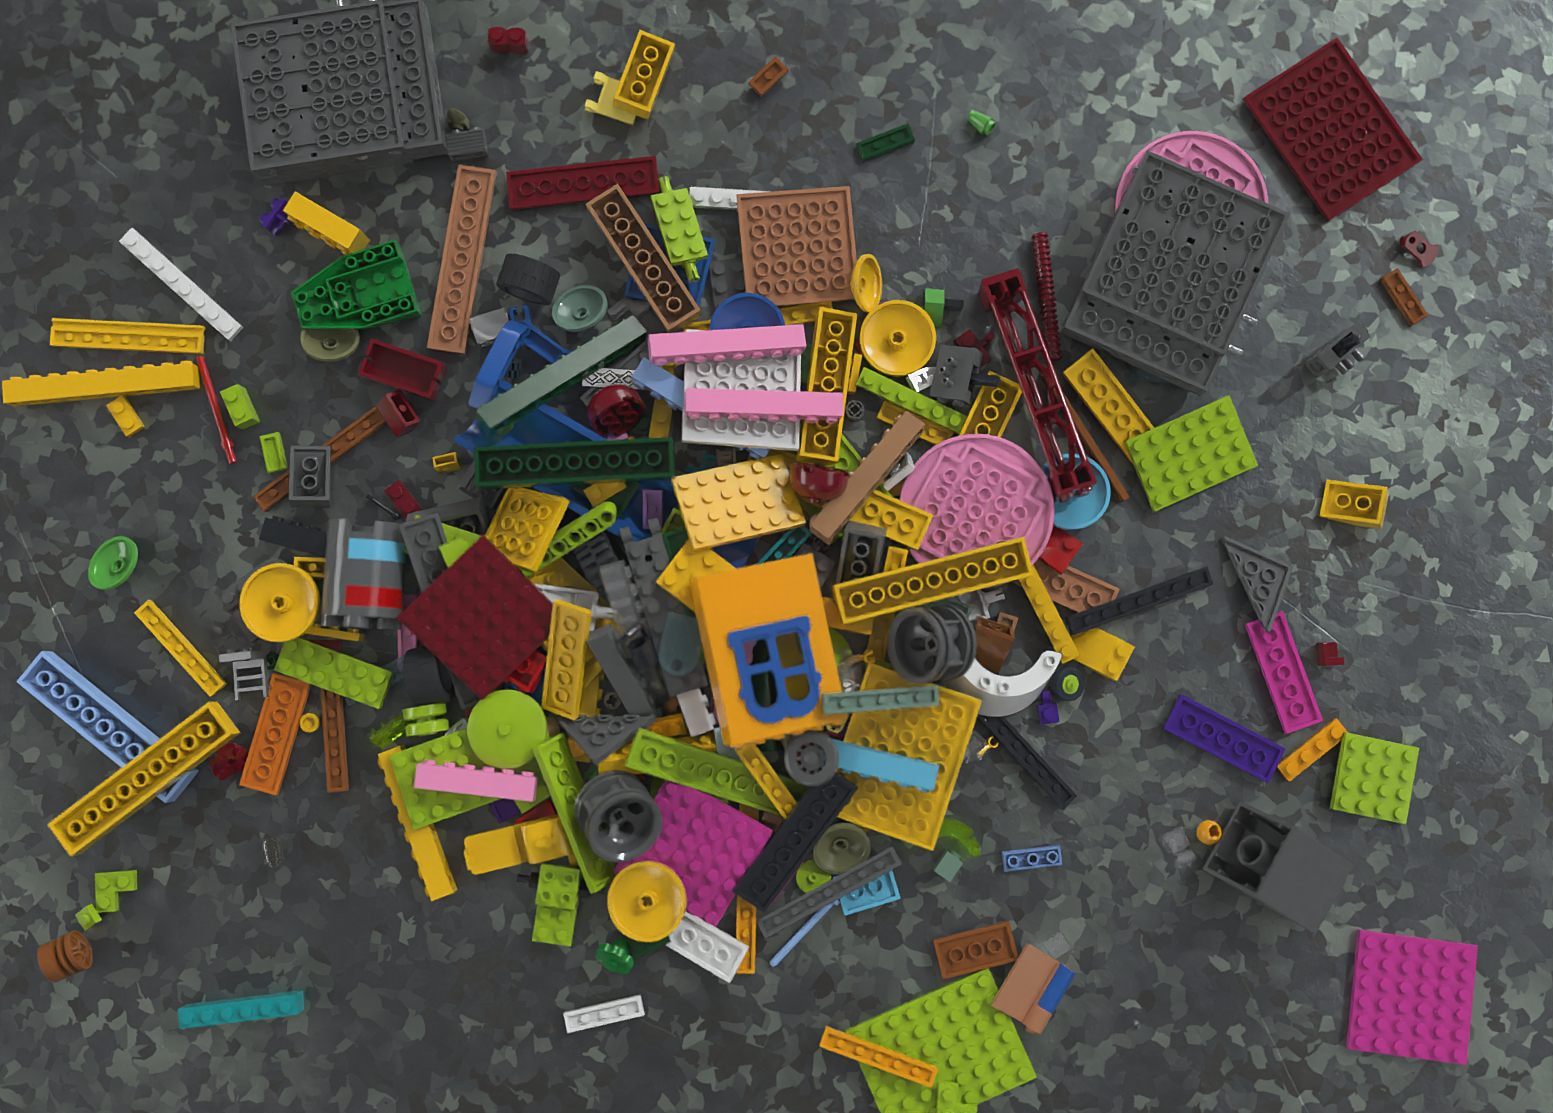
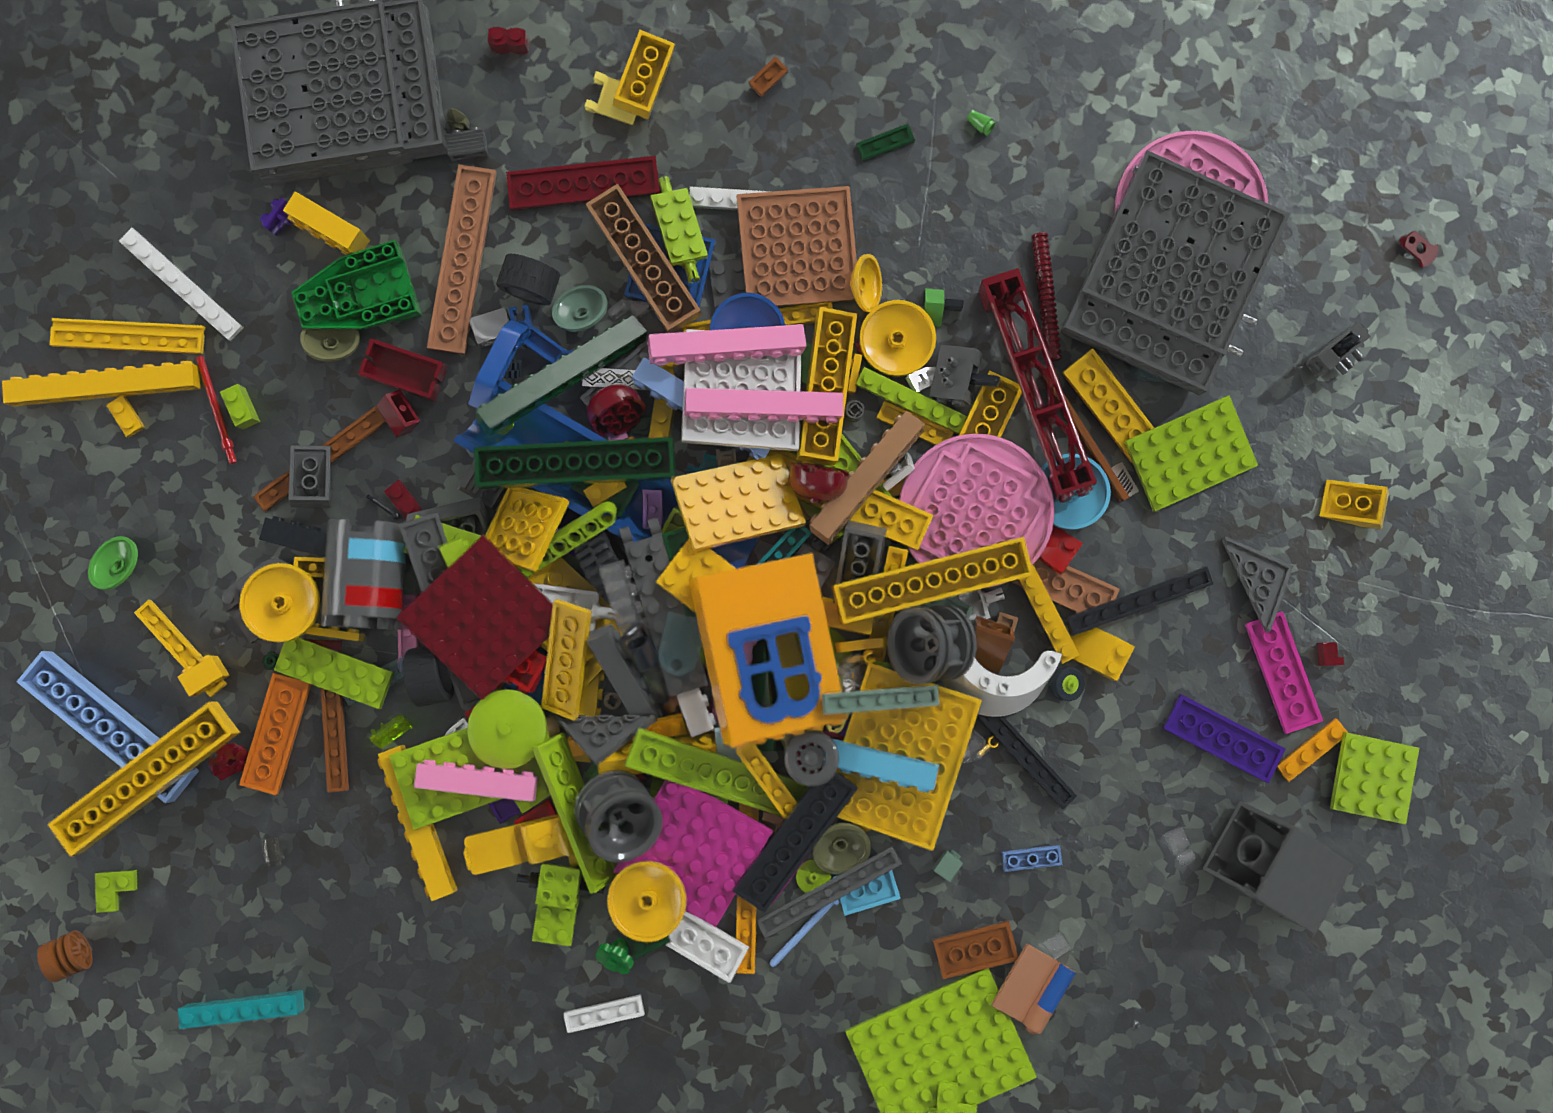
(88, 917): lime plate -> none
(203, 675): none -> yellow brick
(248, 659): plate -> none
(273, 452): lime tile -> none
(310, 722): yellow tile -> none
(425, 719): lime wheel -> none
(447, 463): yellow piece -> none
(860, 644): none -> yellow beam
(878, 1056): light orange plate -> none
(960, 830): clear neon green arch -> none
(969, 340): dark red plate -> none
(1047, 711): dark purple plate -> none
(1125, 479): none -> white sticker
(1208, 832): light orange piece -> none
(1332, 129): dark red plate -> none
(1404, 297): dark orange tile -> none
(1412, 997): dark pink plate -> none

